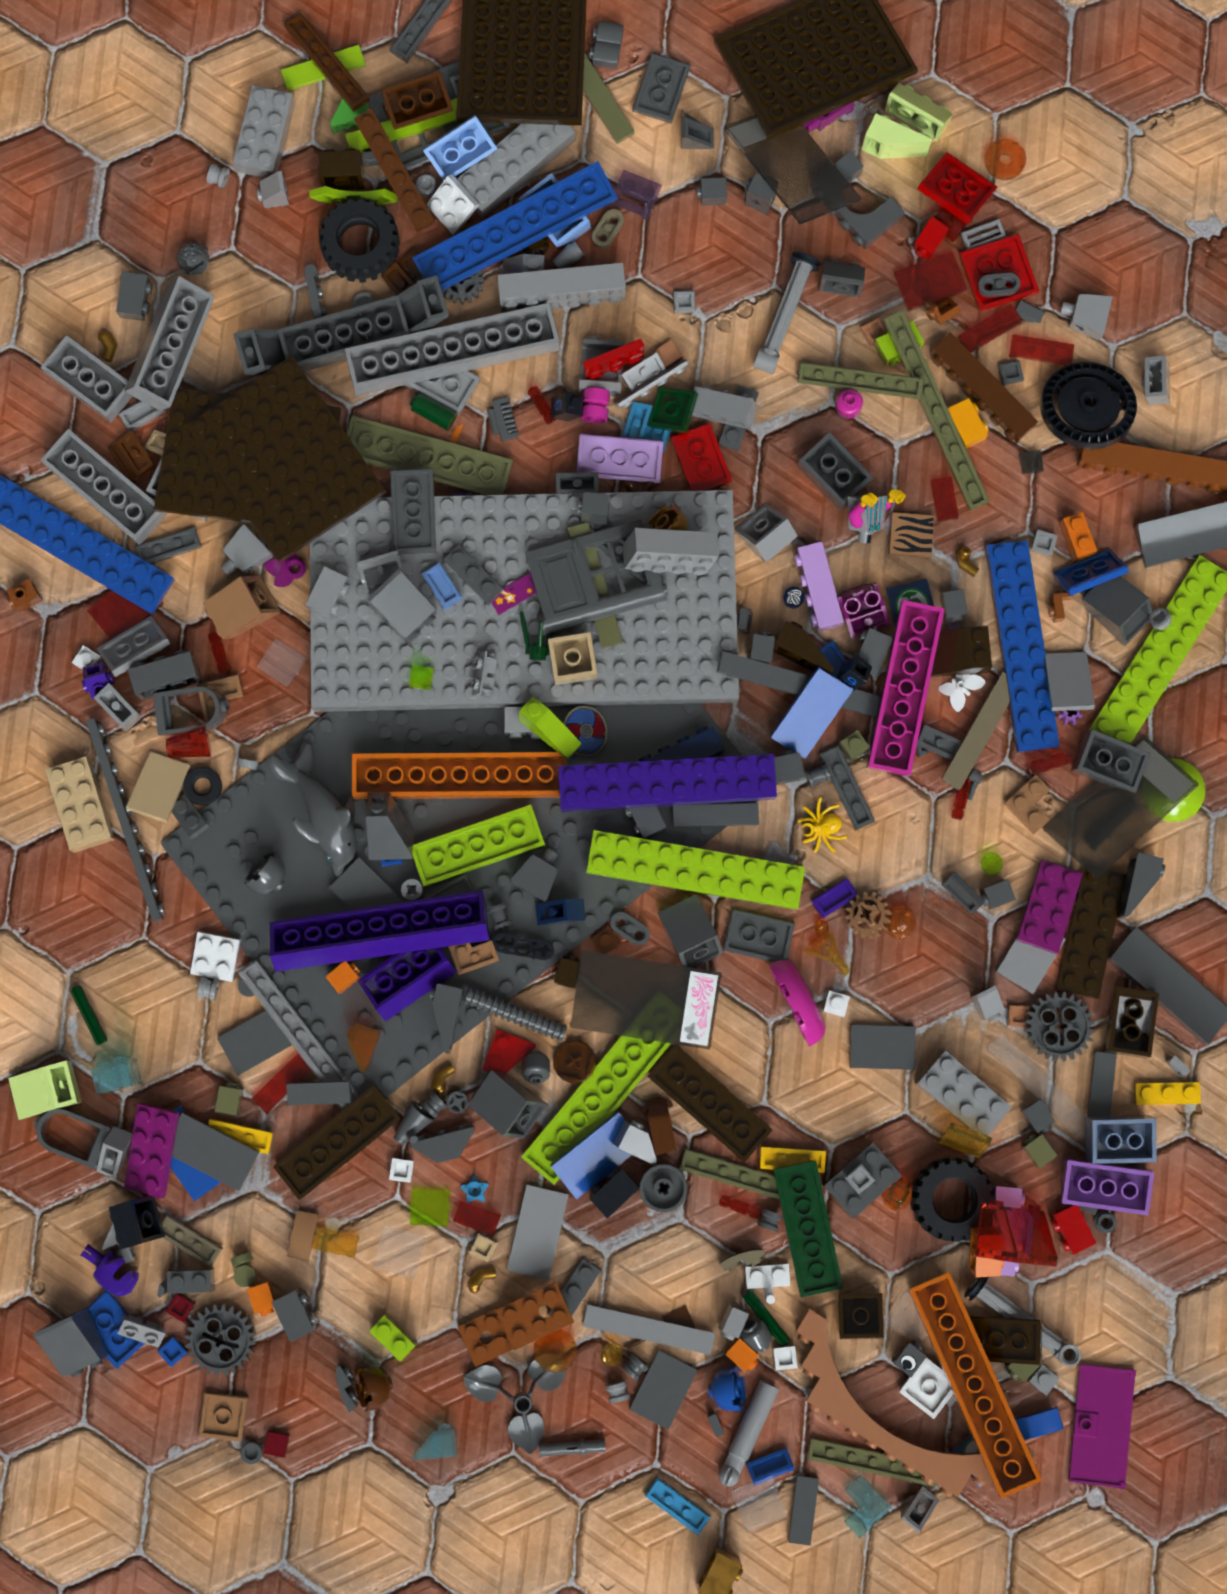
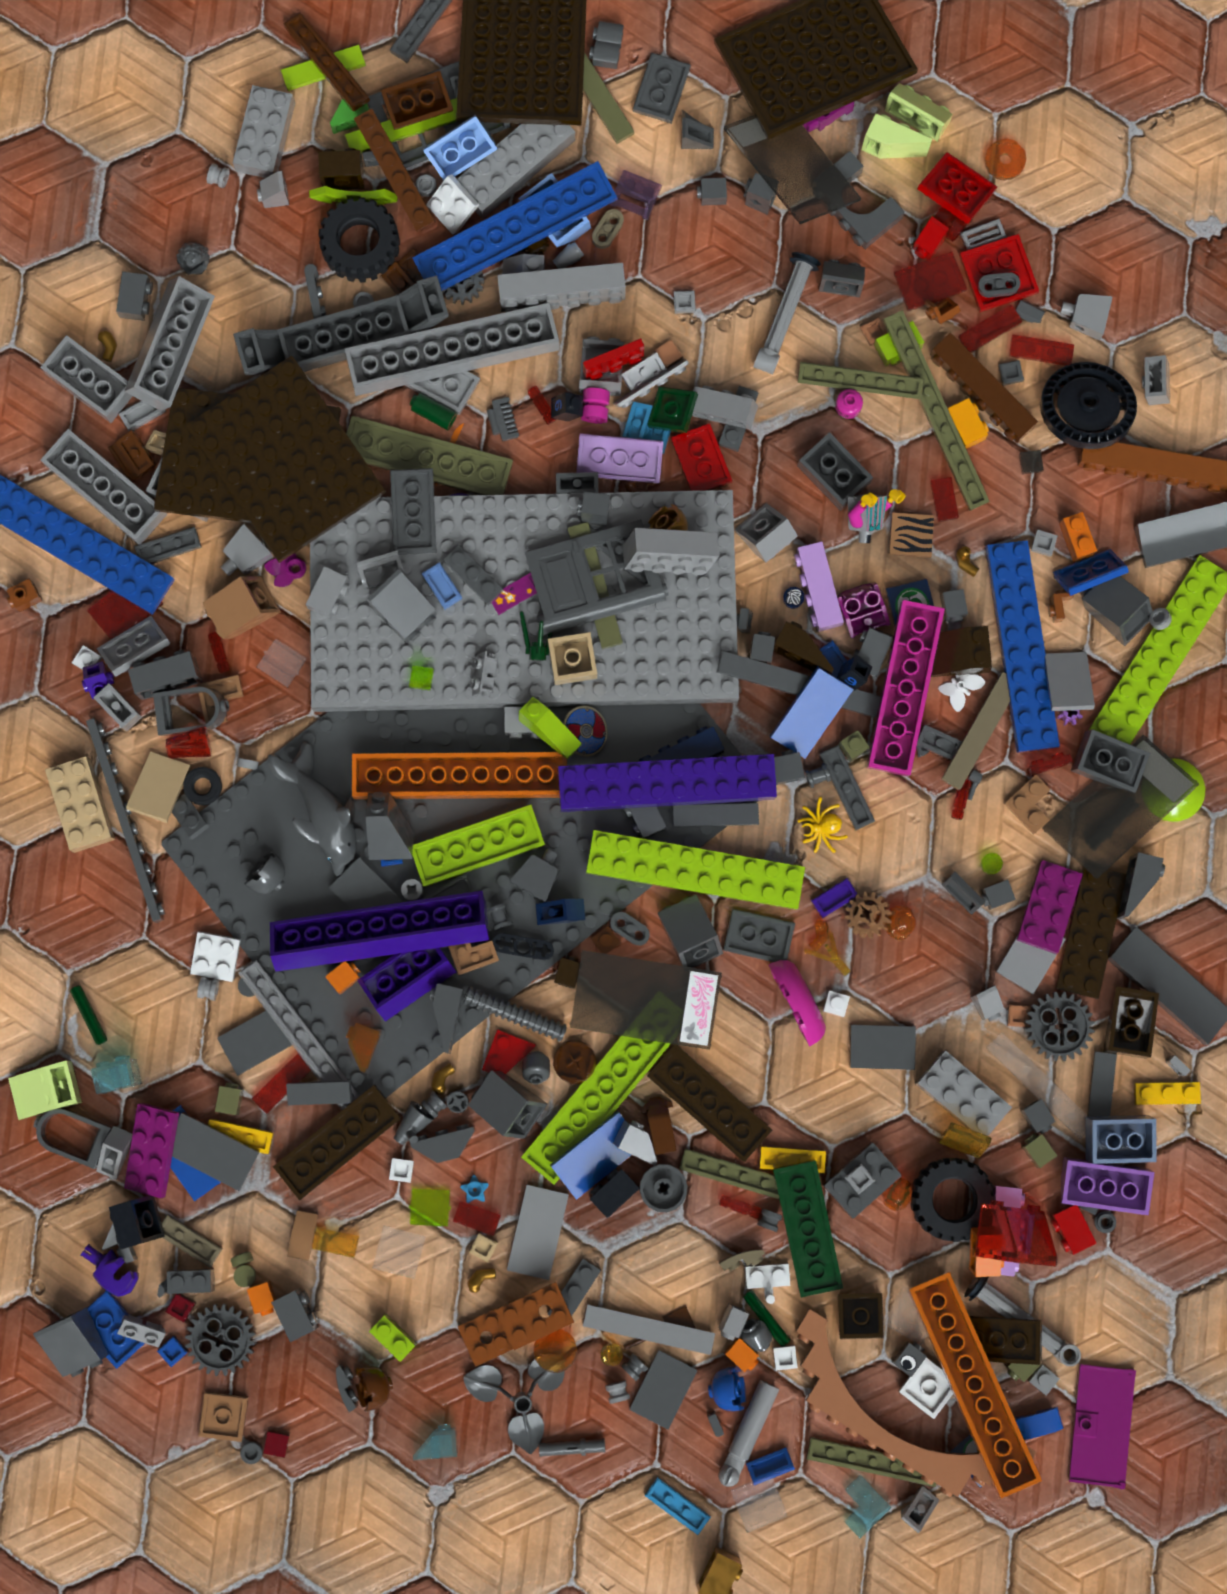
(803, 1510): dark grey tile -> none

